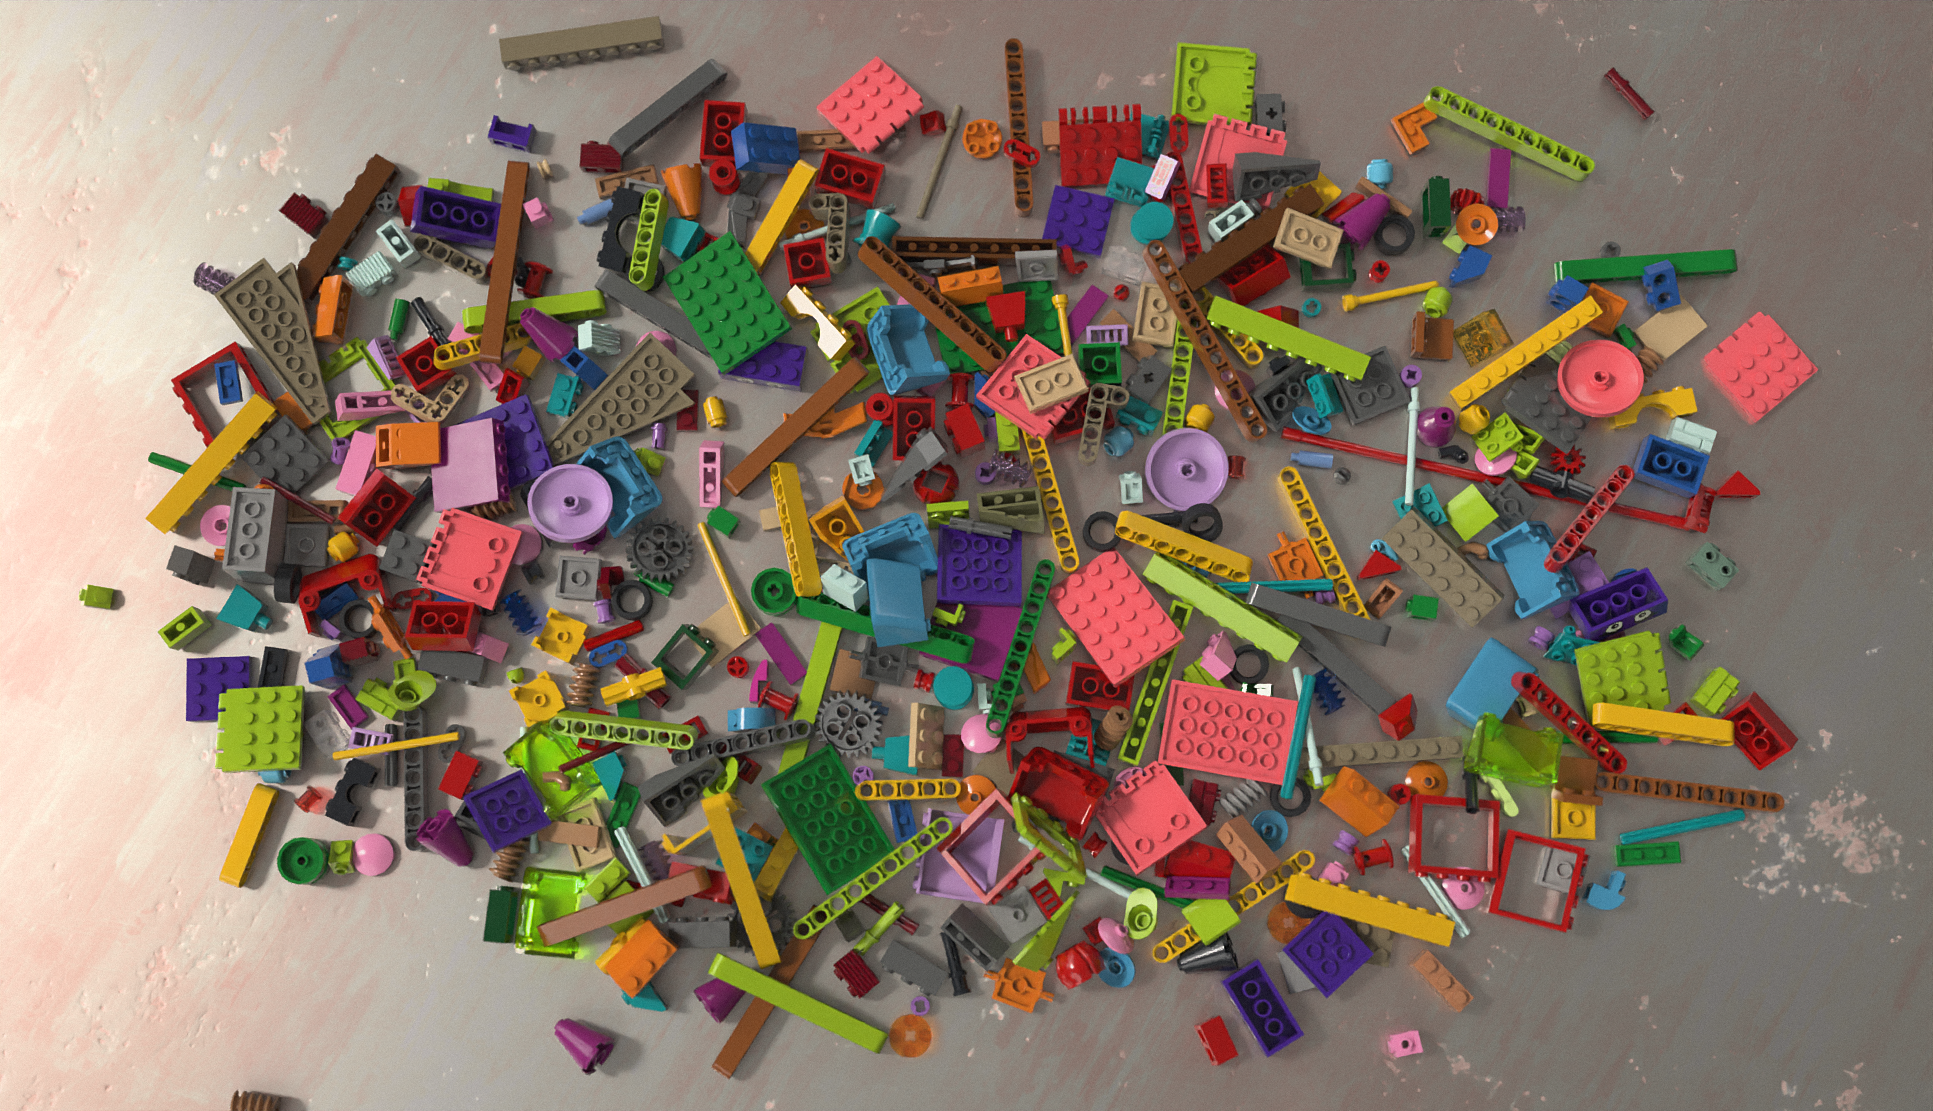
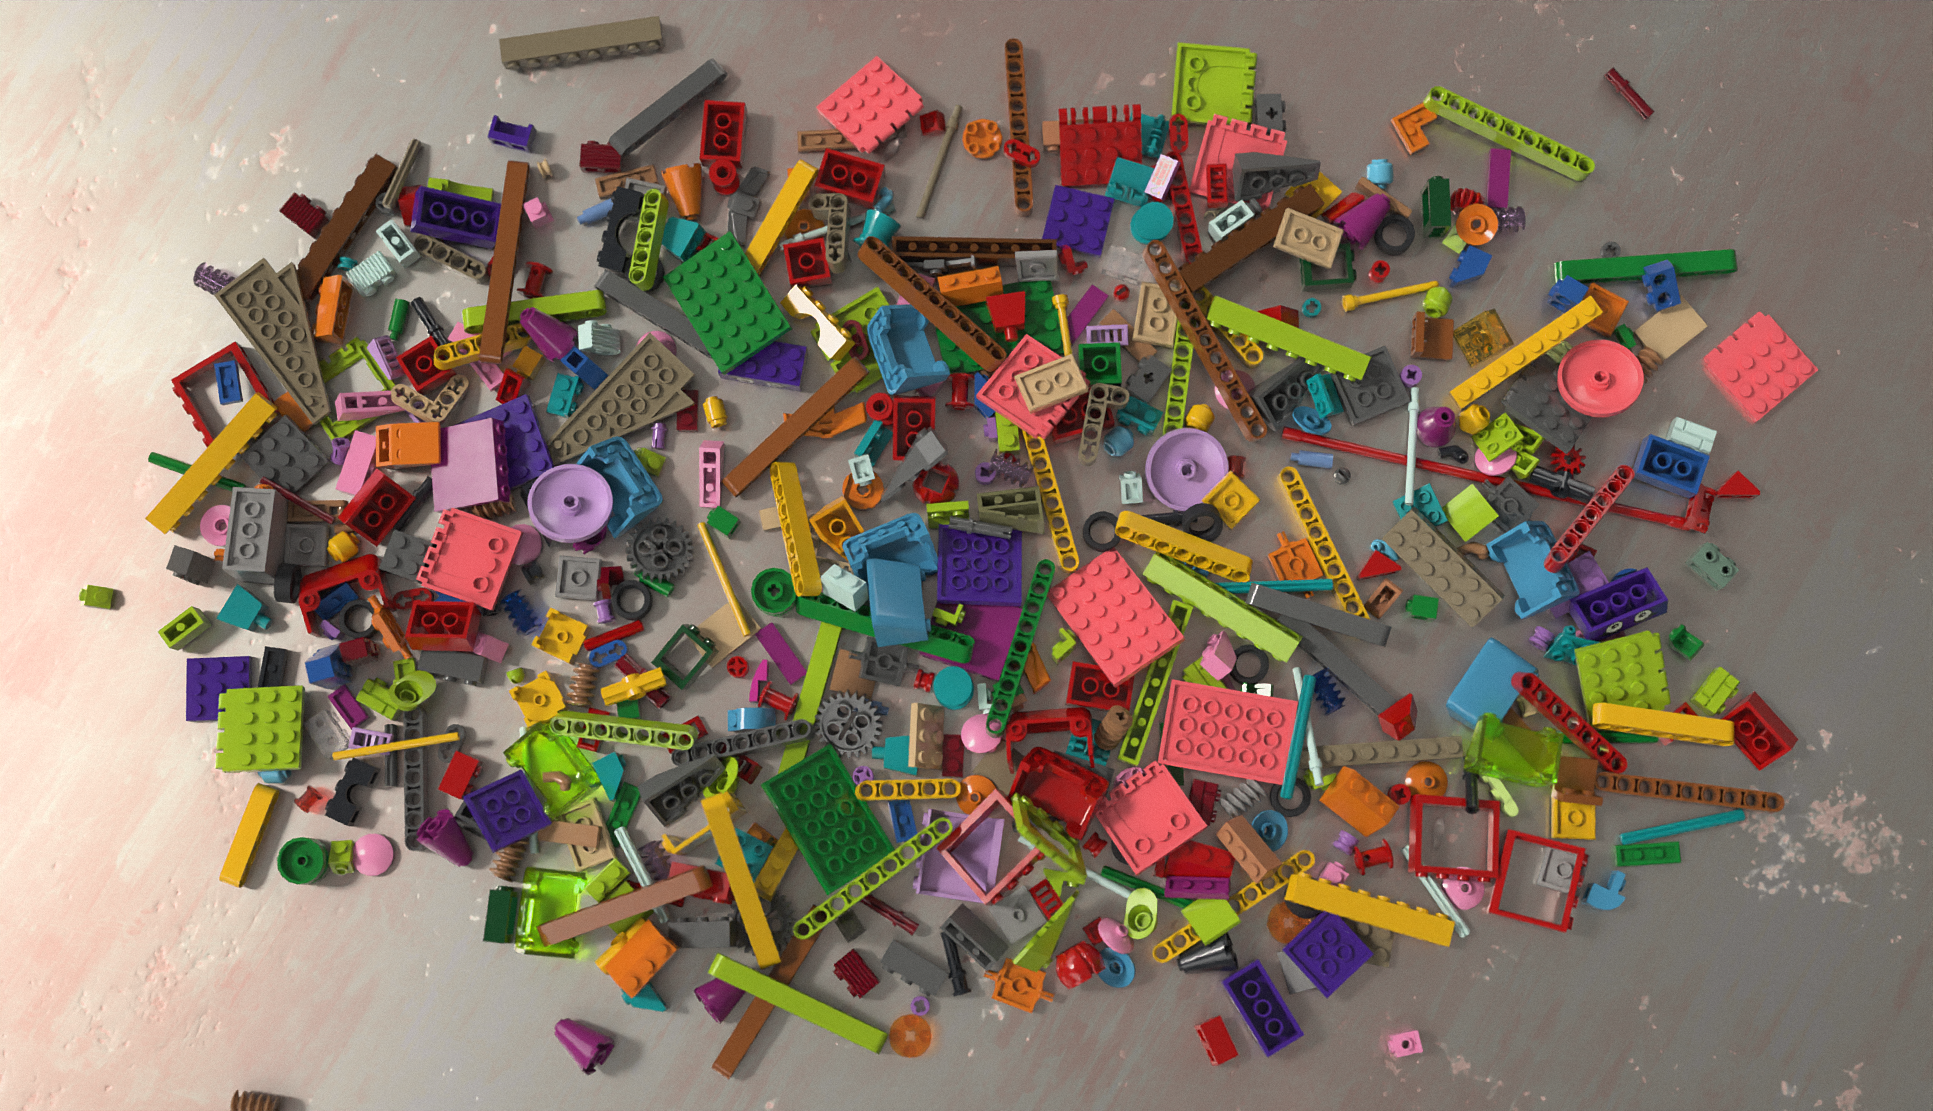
(402, 174): none -> dark tan axle
(522, 273): black arm -> none
(591, 756): dark red bar -> none
(765, 148): blue brick -> none
(873, 935): lime pin -> none
(885, 201): none -> medium azure arm
(964, 430): red brick -> none
(1231, 499): none -> yellow plate
(1254, 276): red slope -> none
(1277, 364): black plate -> none
(1324, 596): medium lavender wheel -> none
(1441, 981): nougat brick -> none
(1677, 403): yellow arch -> none

